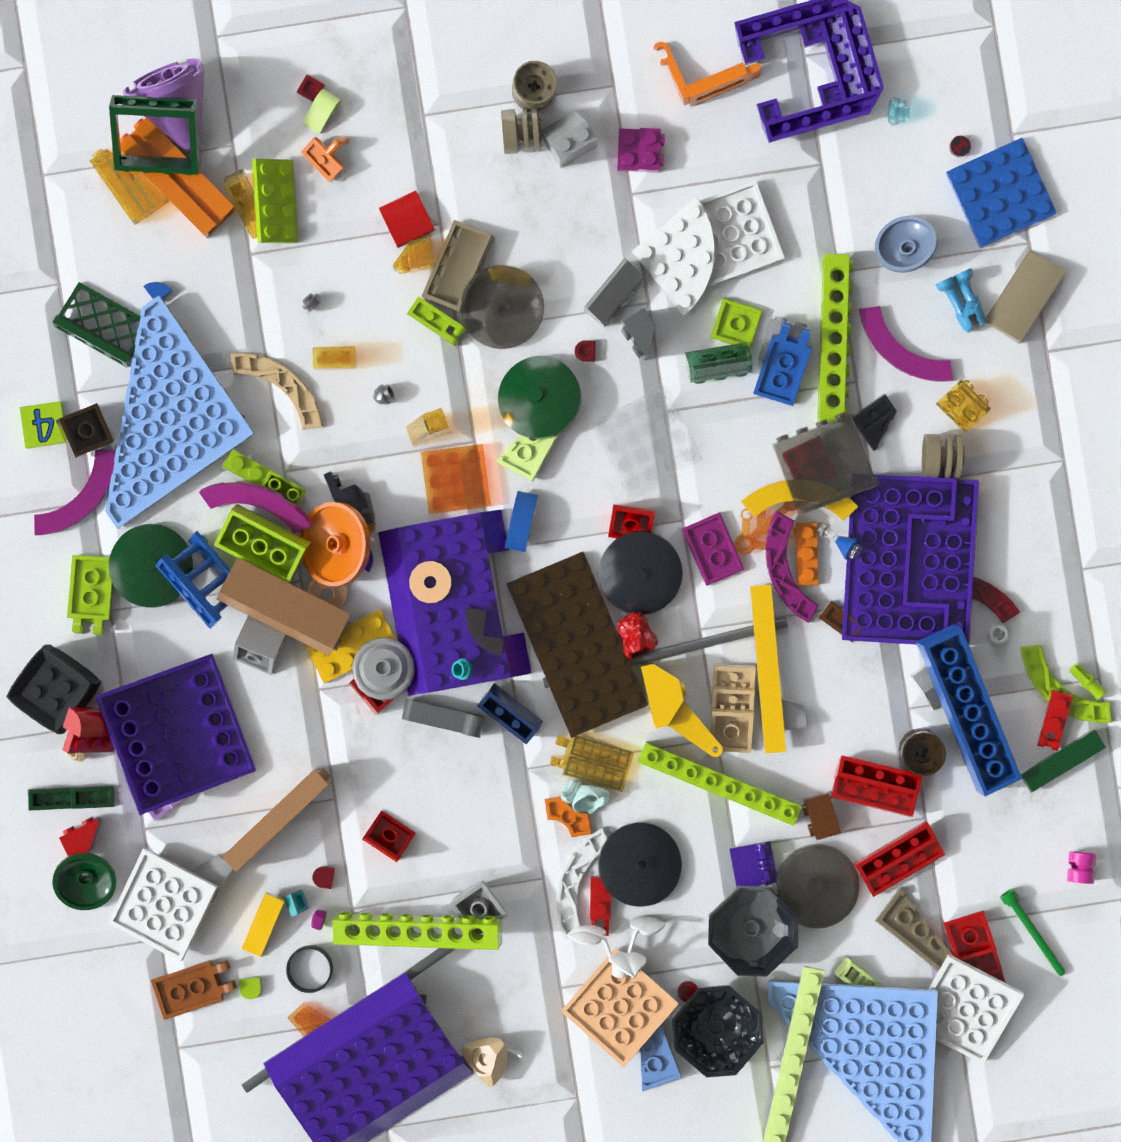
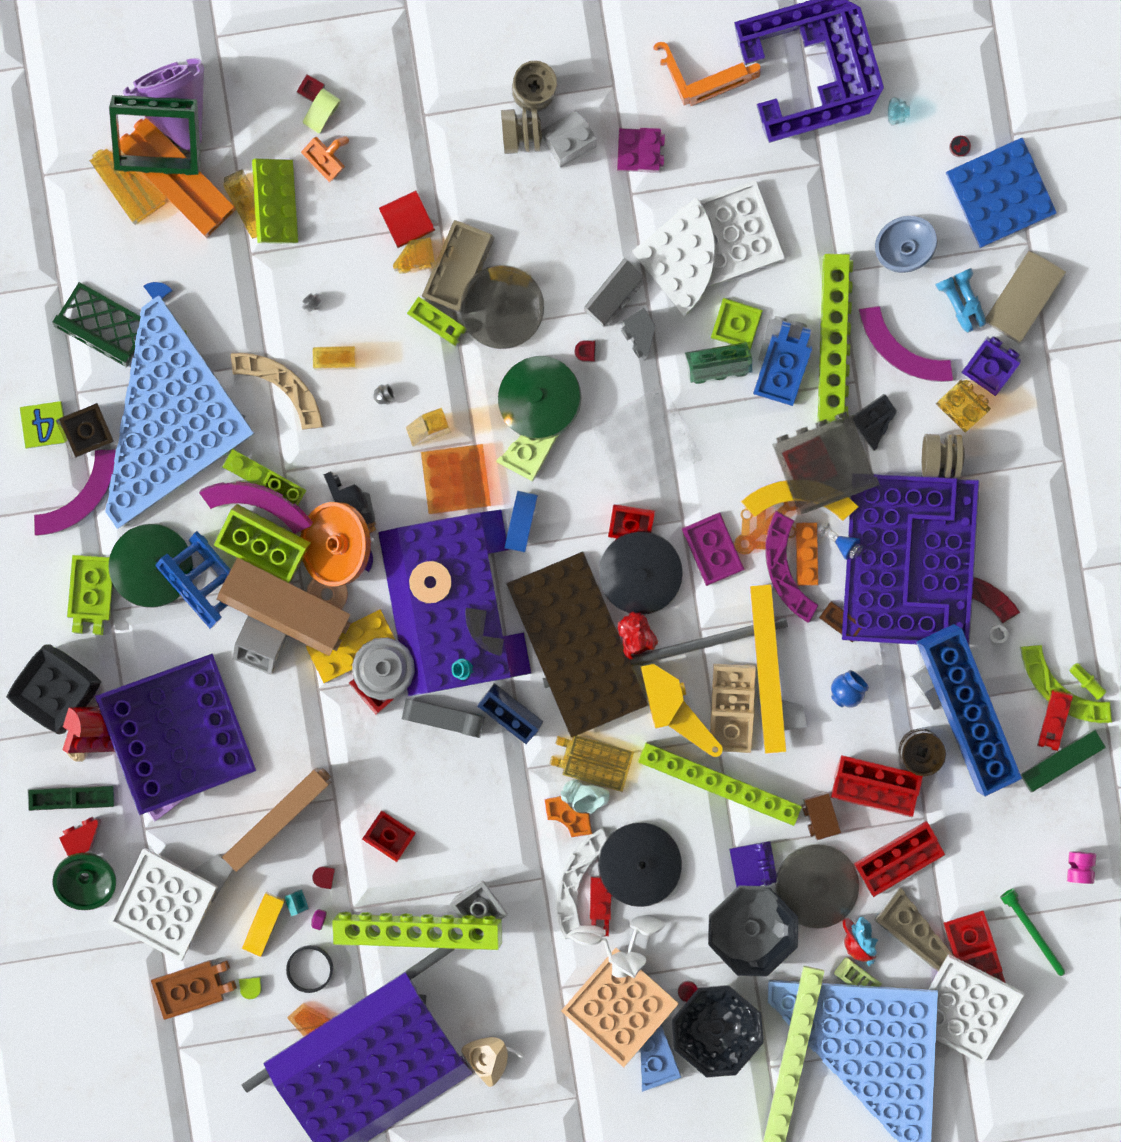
(848, 689): none -> blue piece
(859, 940): none -> hair
(992, 365): none -> dark purple plate

